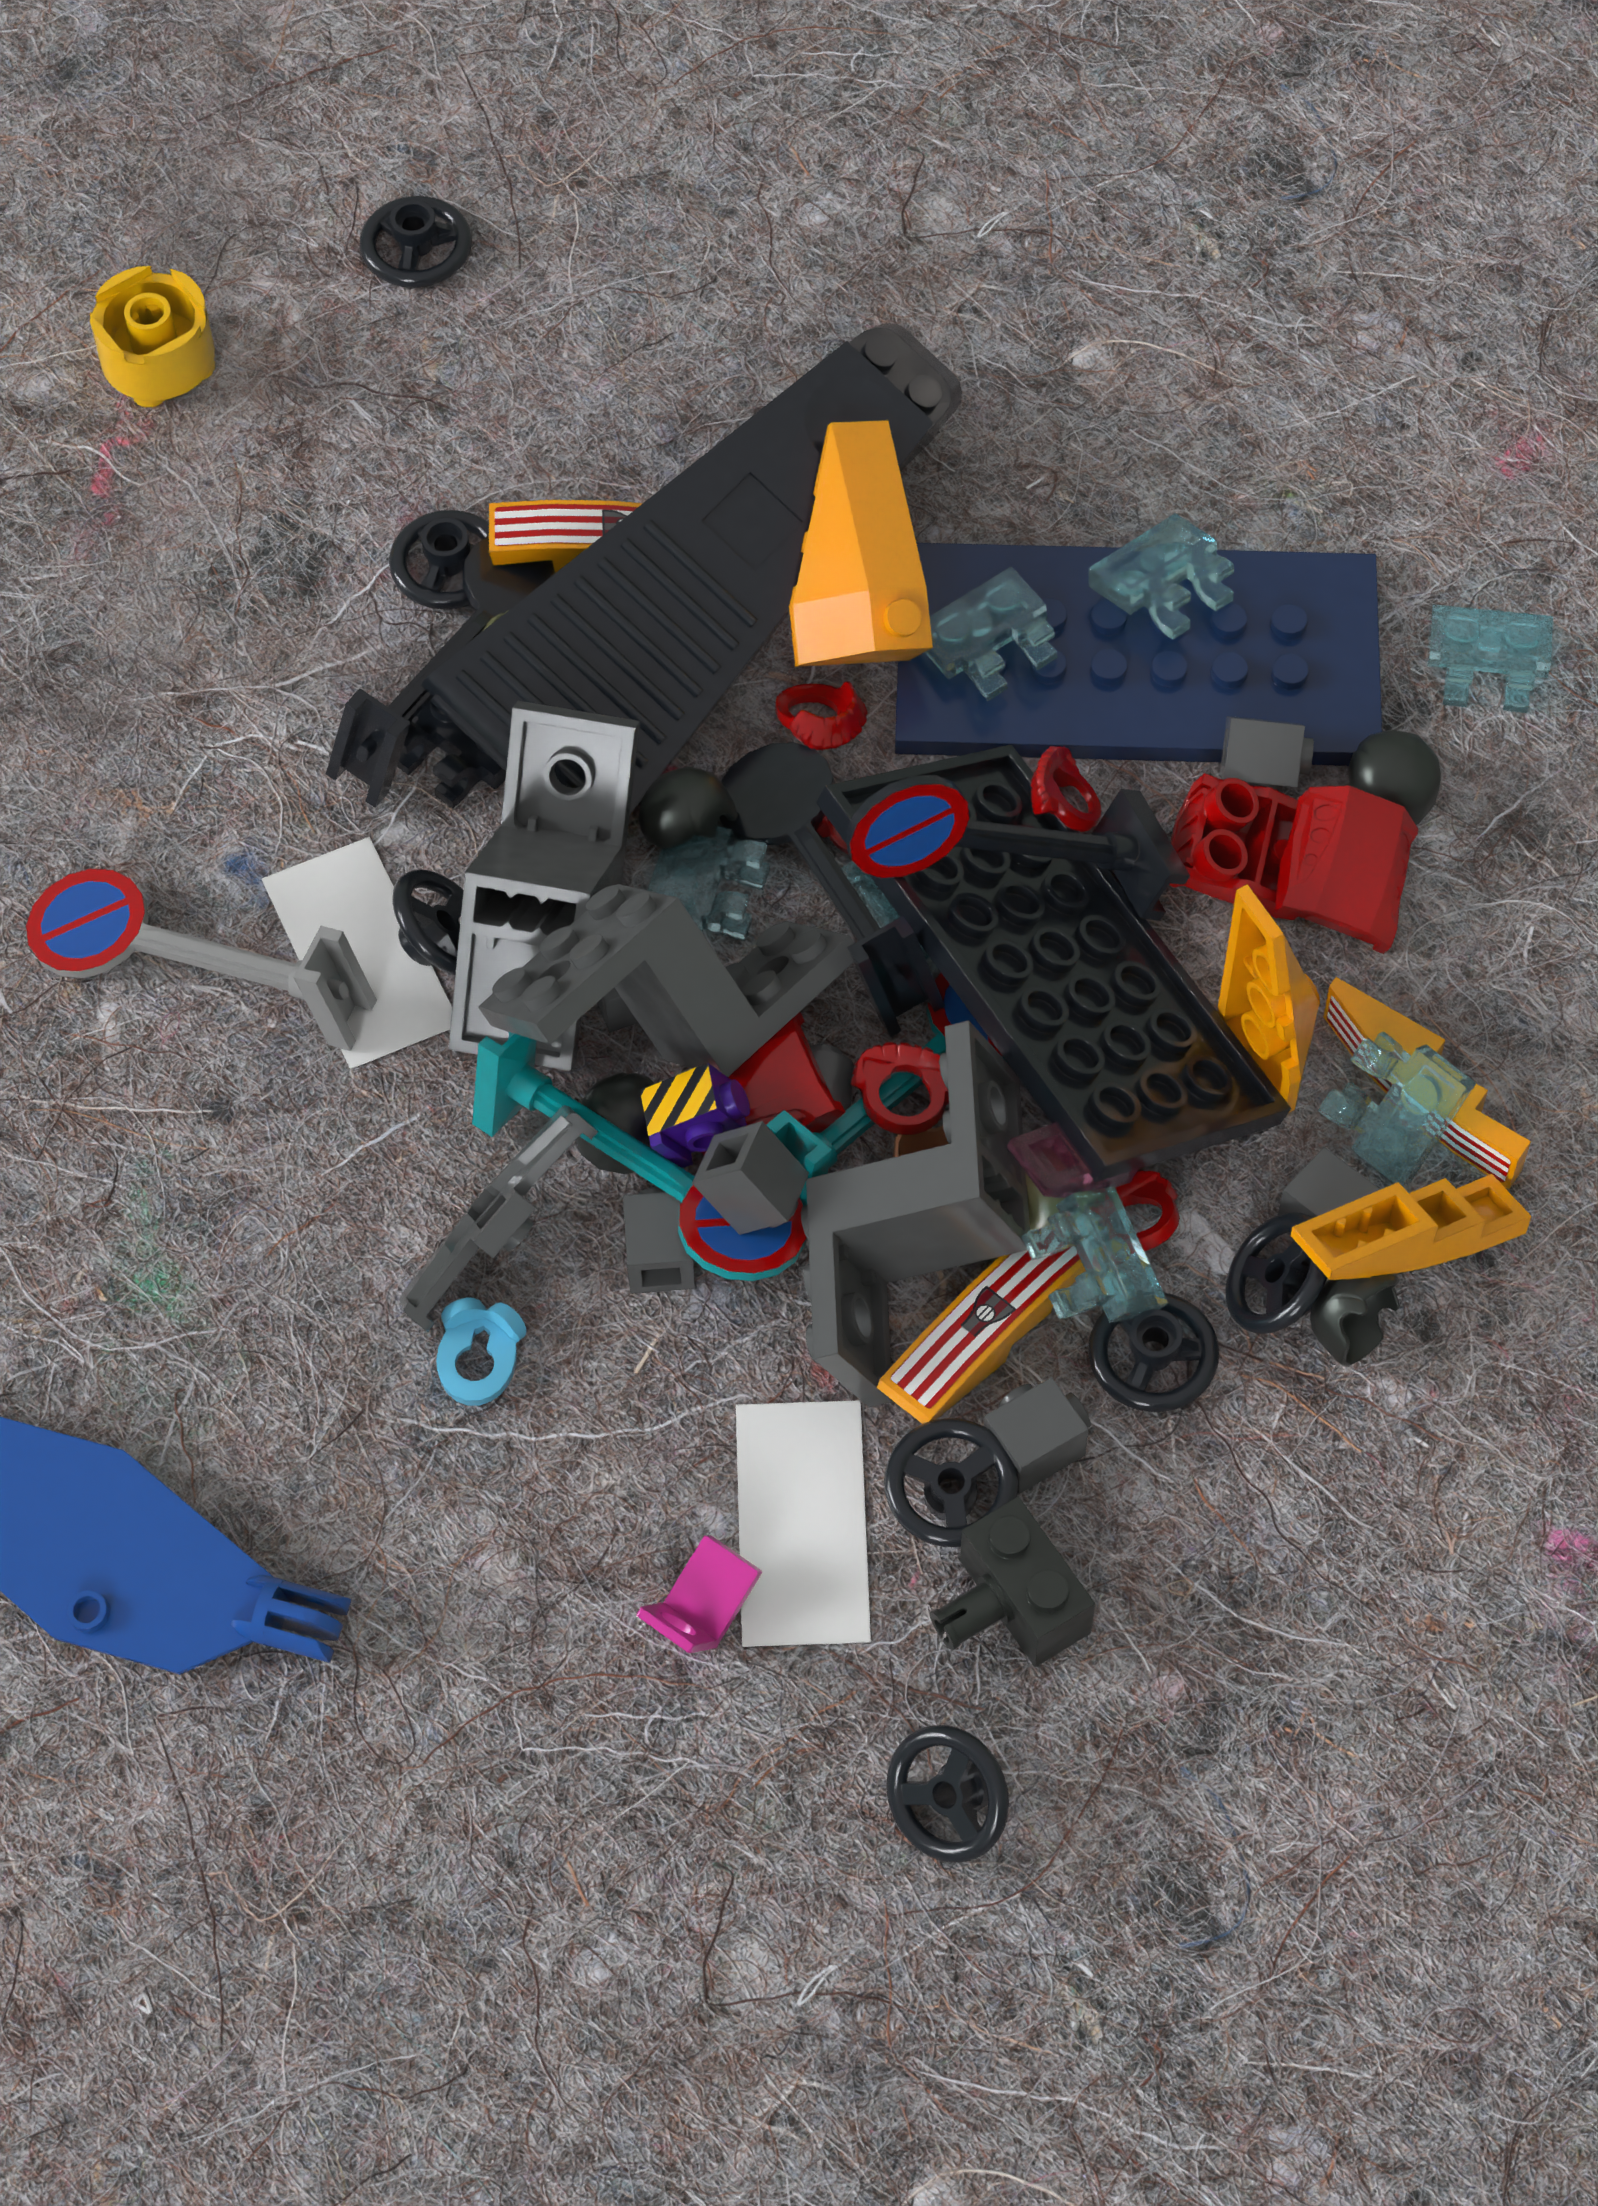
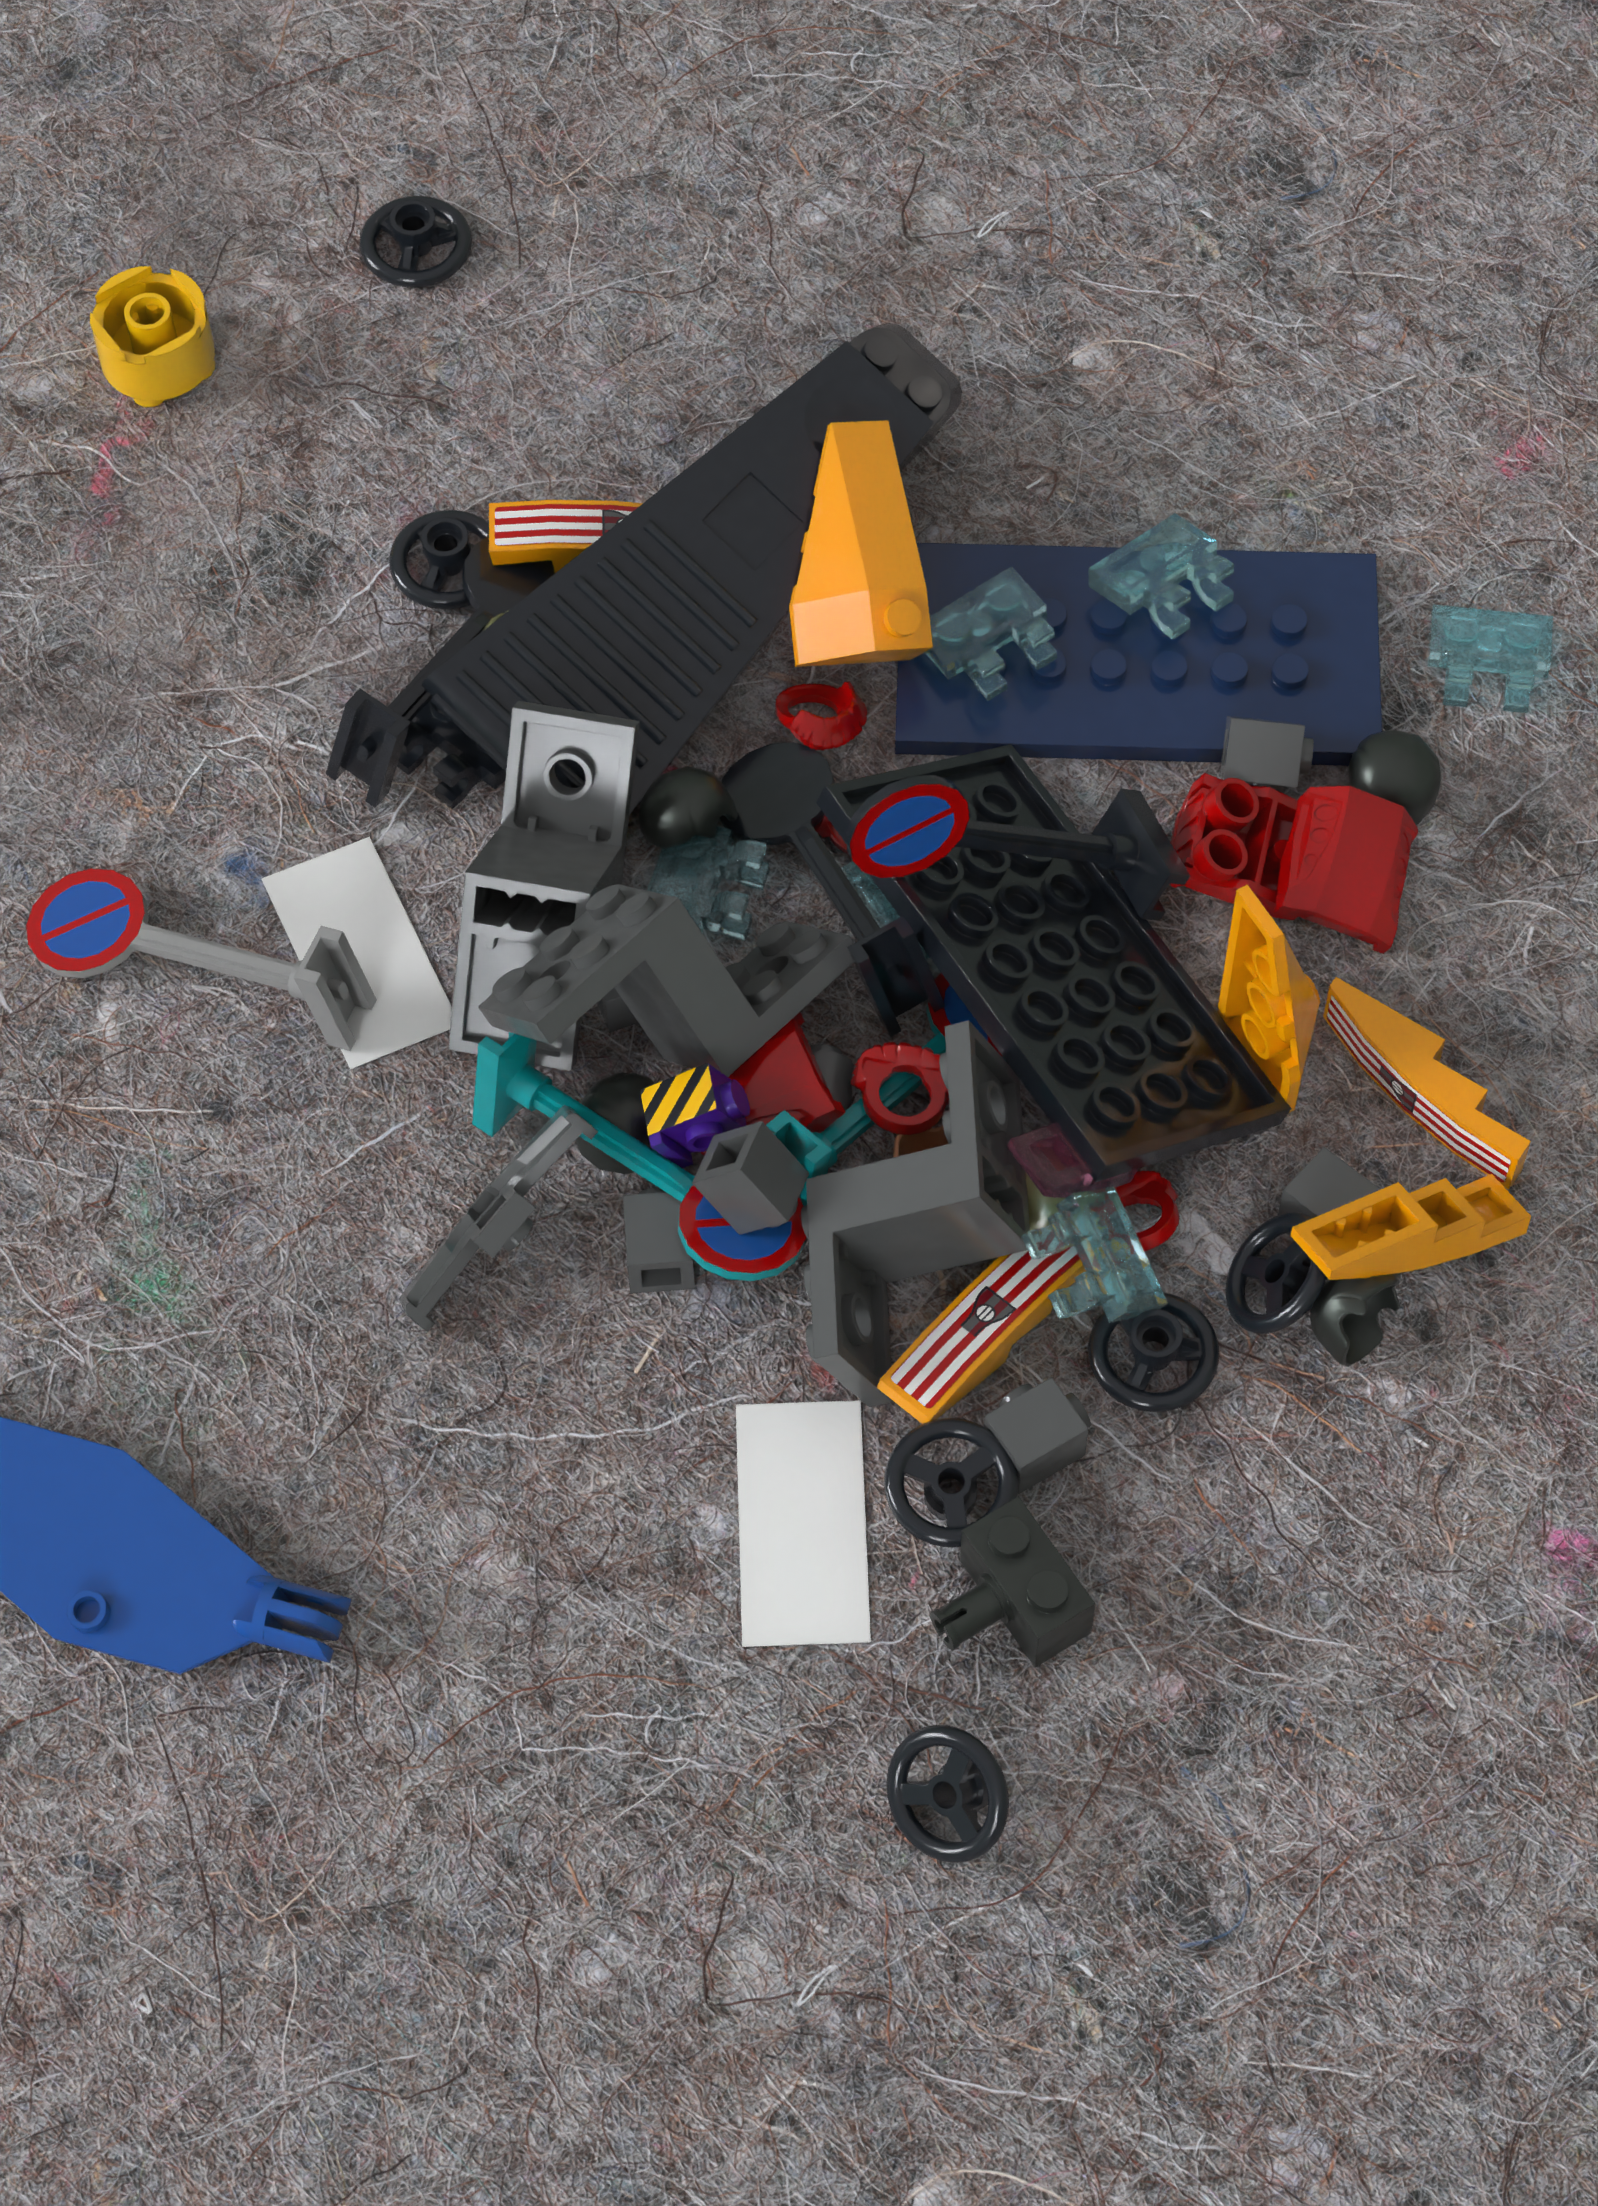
(426, 931): black piece -> none
(462, 1322): medium azure piece -> none
(703, 1597): dark pink bracket -> none
(1058, 770): red piece -> none
(1412, 1114): clear light blue plate -> none

